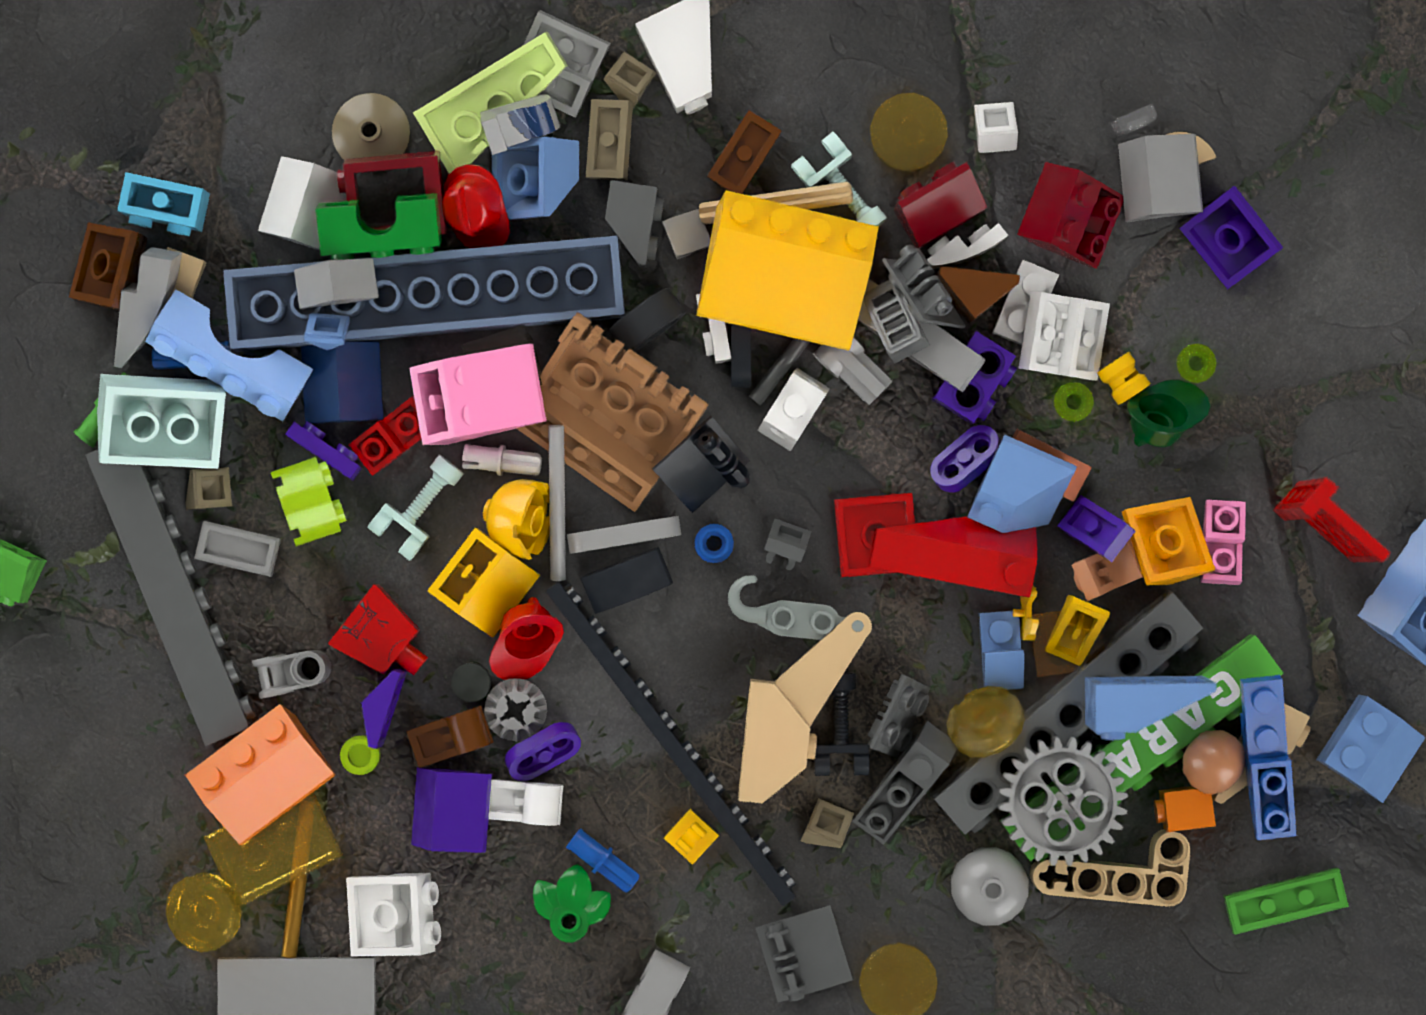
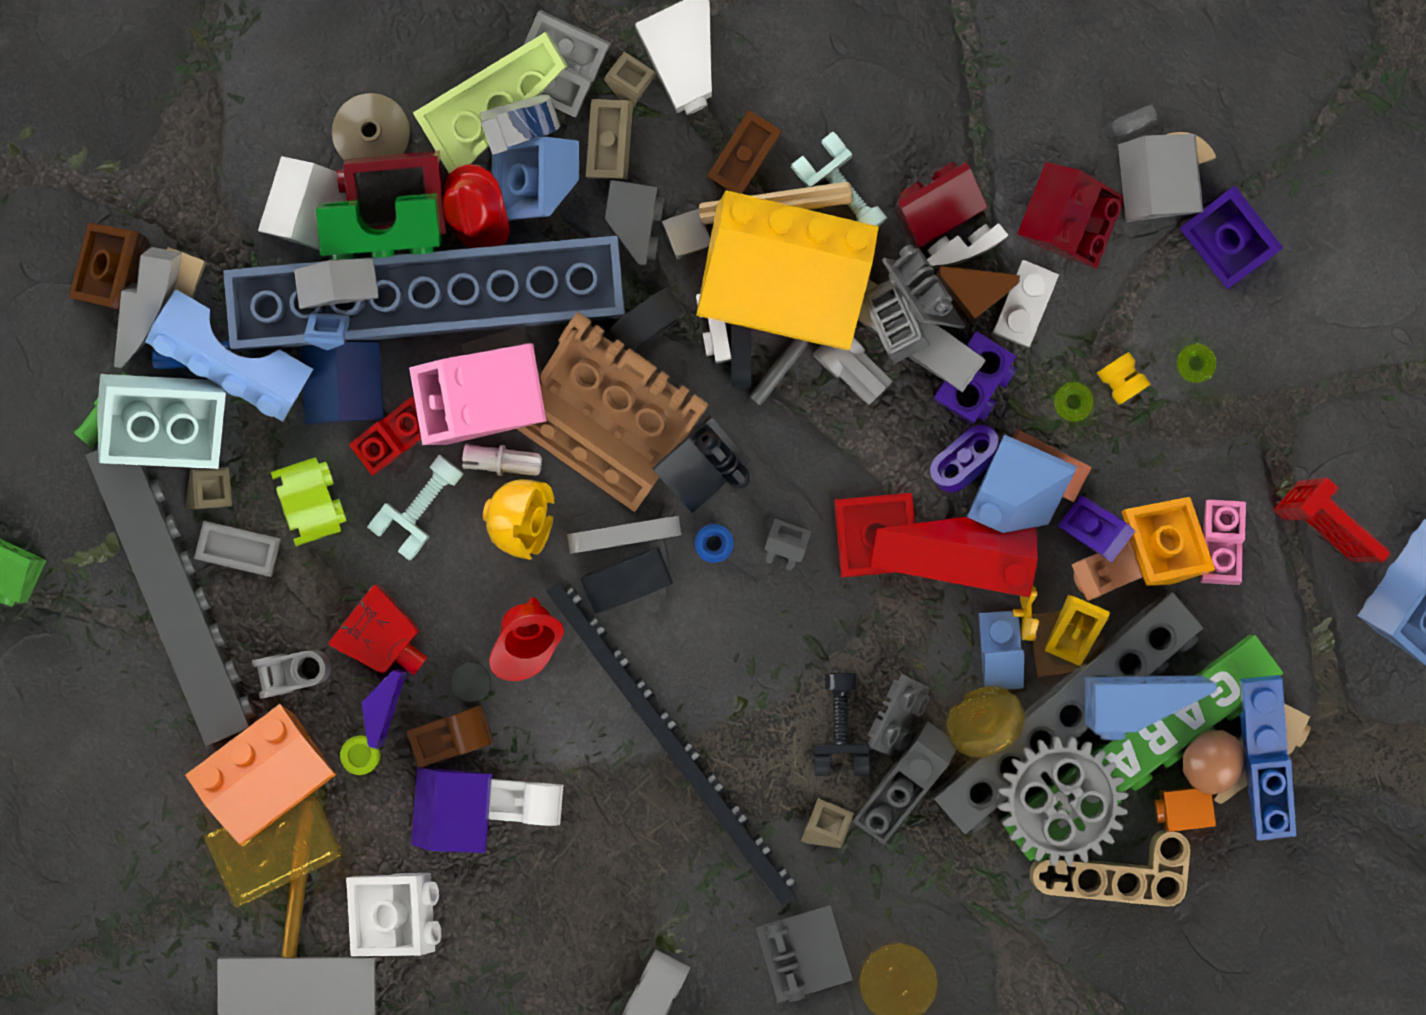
(163, 202): medium azure brick -> none
(203, 912): clear yellow tile -> none
(311, 439): dark purple plate -> none
(483, 582): yellow slope -> none
(520, 691): light grey gear -> none
(542, 751): dark purple plate -> none
(557, 502): light grey bar -> none
(571, 898): green plate -> none
(603, 861): blue axle -> none
(691, 836): yellow tile -> none
(783, 709): tan slope -> none
(793, 409): white torso -> none
(908, 132): clear yellow tile -> none
(989, 886): light grey cylinder -> none
(996, 127): white slope -> none
(1064, 335): white slope -> none
(1166, 412): dark green piece -> none
(1285, 901): bright green tile -> none
(1371, 747): medium blue slope -> none

